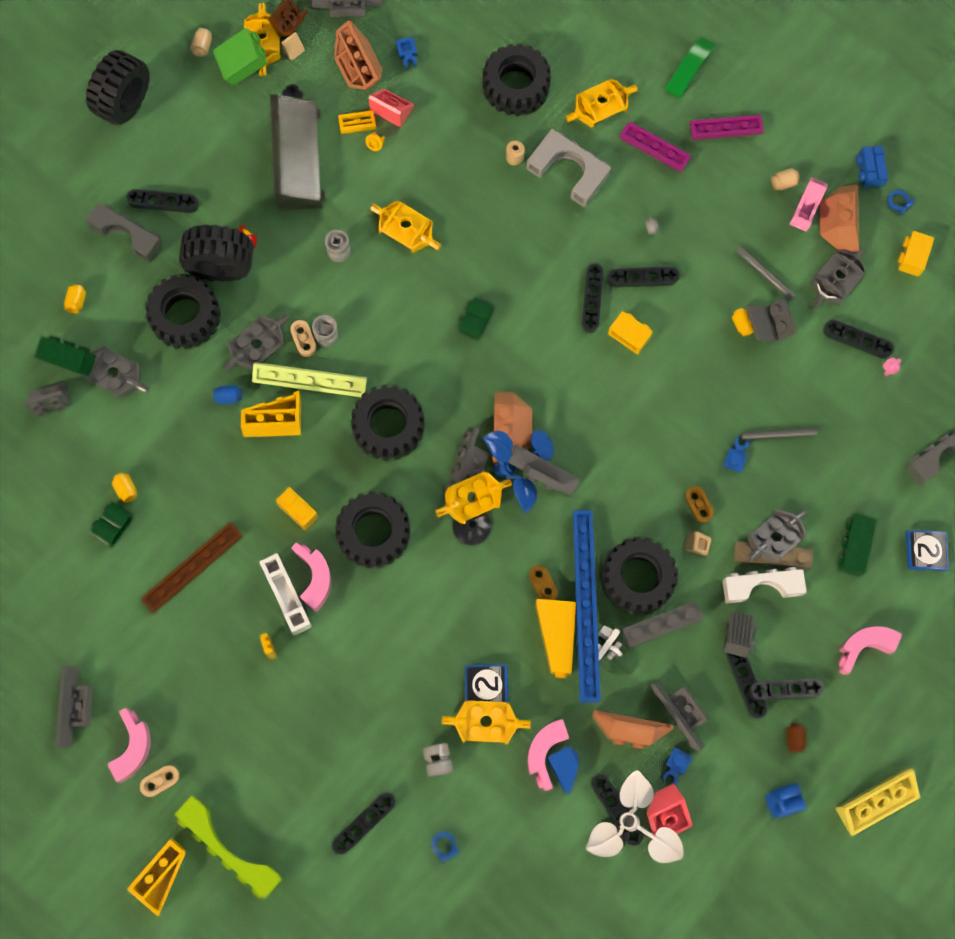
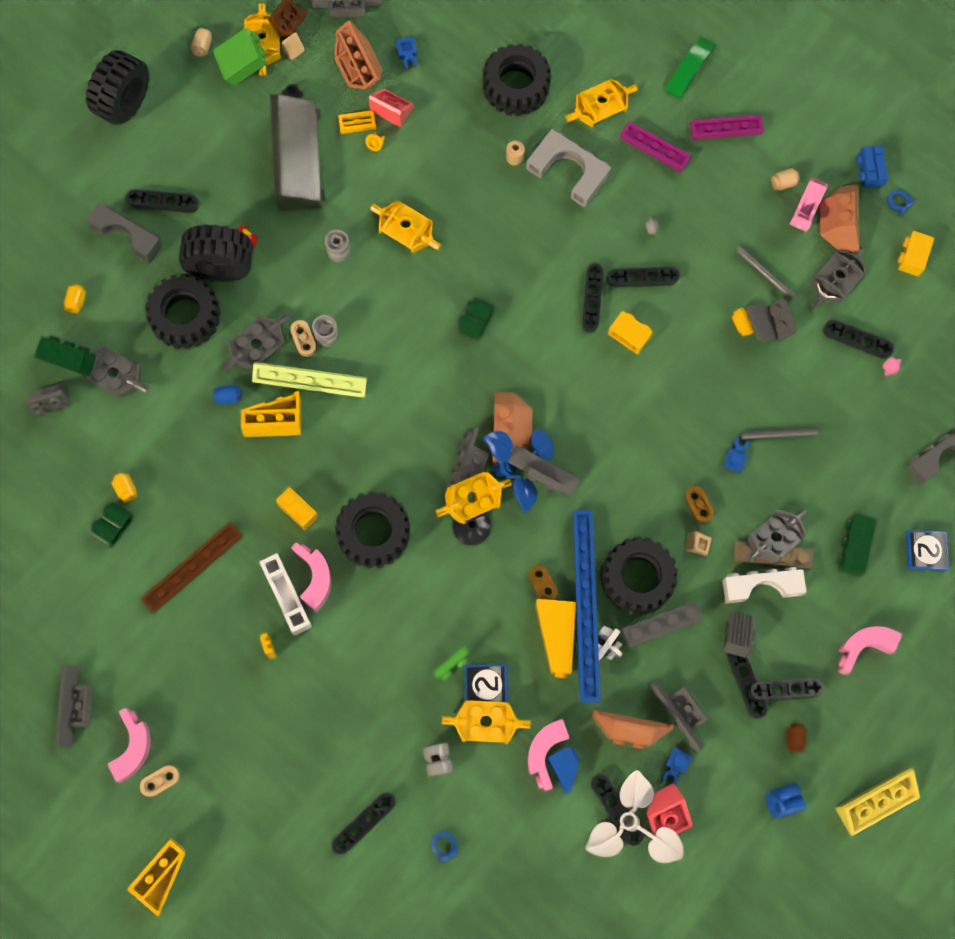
(197, 818): lime arch -> none
(382, 399): black tyre -> none
(457, 660): none -> bright green plate

